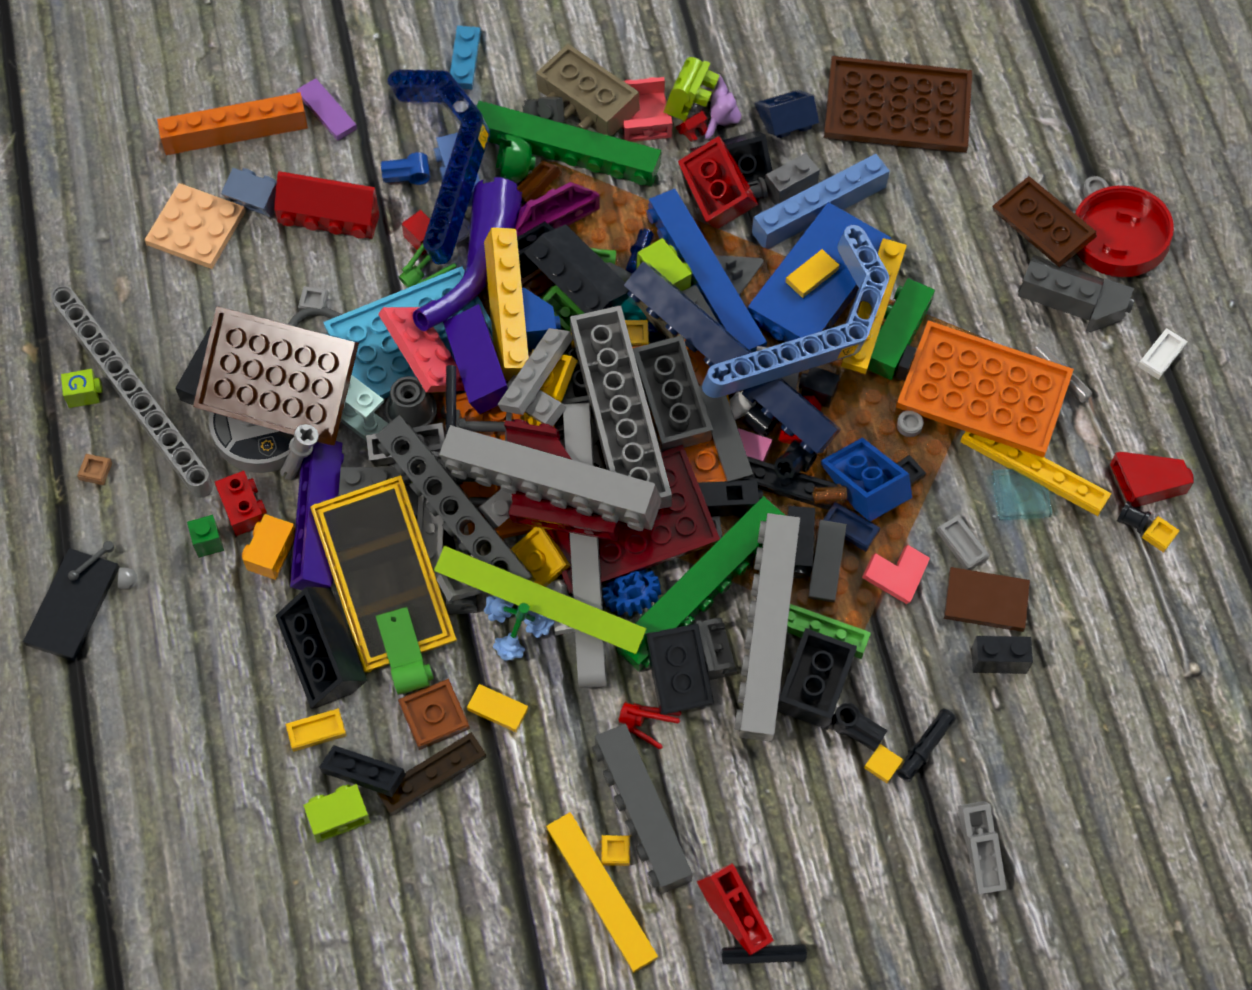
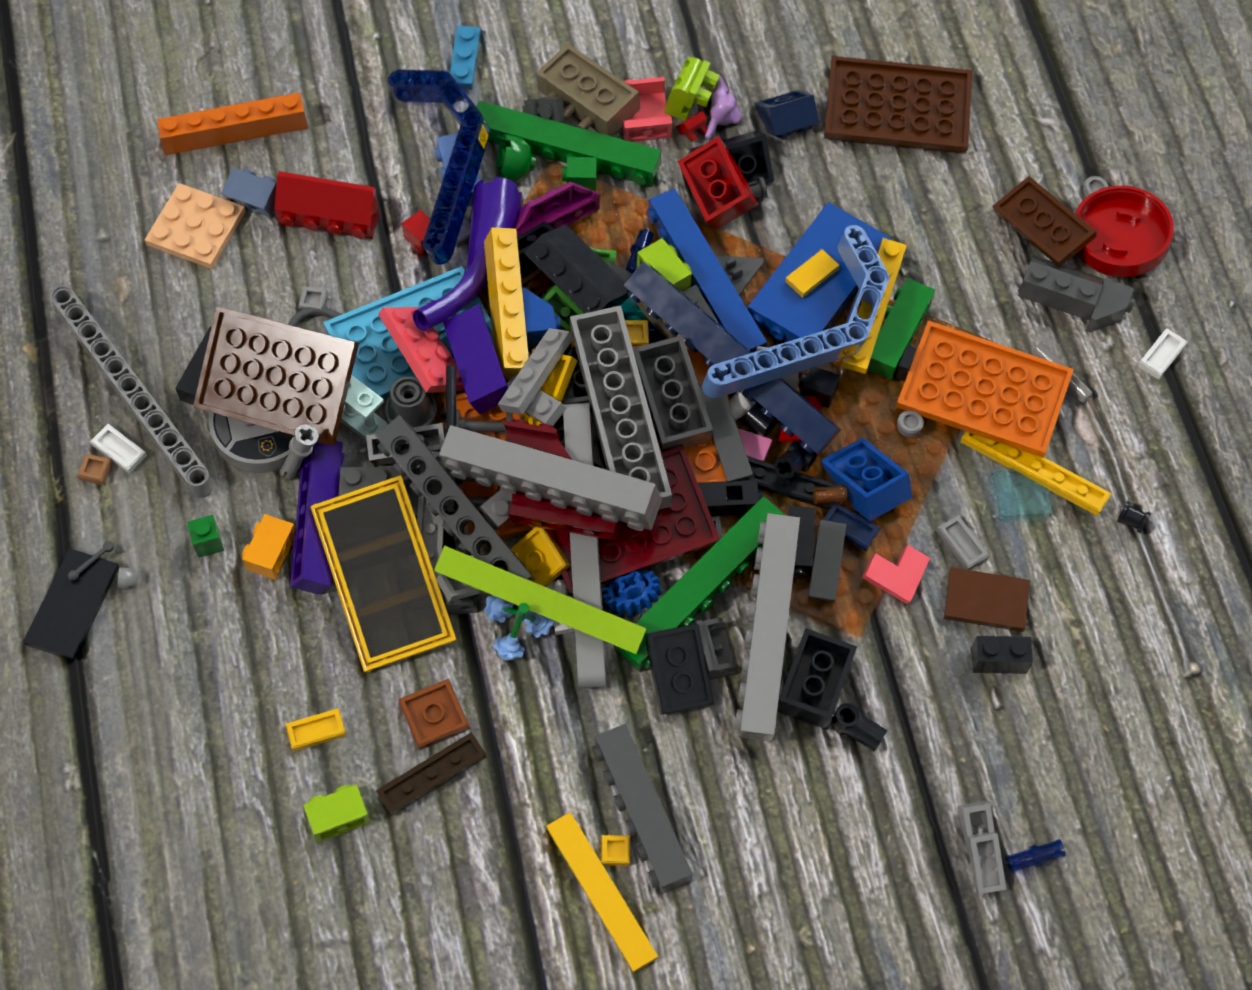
(81, 388): lime brick -> none
(118, 448): none -> white tile
(240, 503): red brick -> none
(320, 646): black slope -> none
(327, 109): medium lavender tile -> none
(362, 770): black plate -> none
(403, 651): bright green door -> none
(413, 169): blue piece -> none
(413, 275): bright green plant -> none
(497, 708): yellow tile -> none
(538, 181): reddish brown tile -> none
(581, 171): none -> green brick
(634, 715): red plant -> none
(735, 908): red slope -> none
(767, 954): black axle -> none
(791, 179): flat silver brick -> none
(801, 210): medium blue brick -> none
(801, 618): bright green plate -> none
(883, 763): yellow tile -> none
(915, 471): black tile -> none
(919, 754): black pin -> none
(1035, 856): none -> clear blue pin
(1150, 478): red slope -> none
(1160, 534): yellow tile -> none

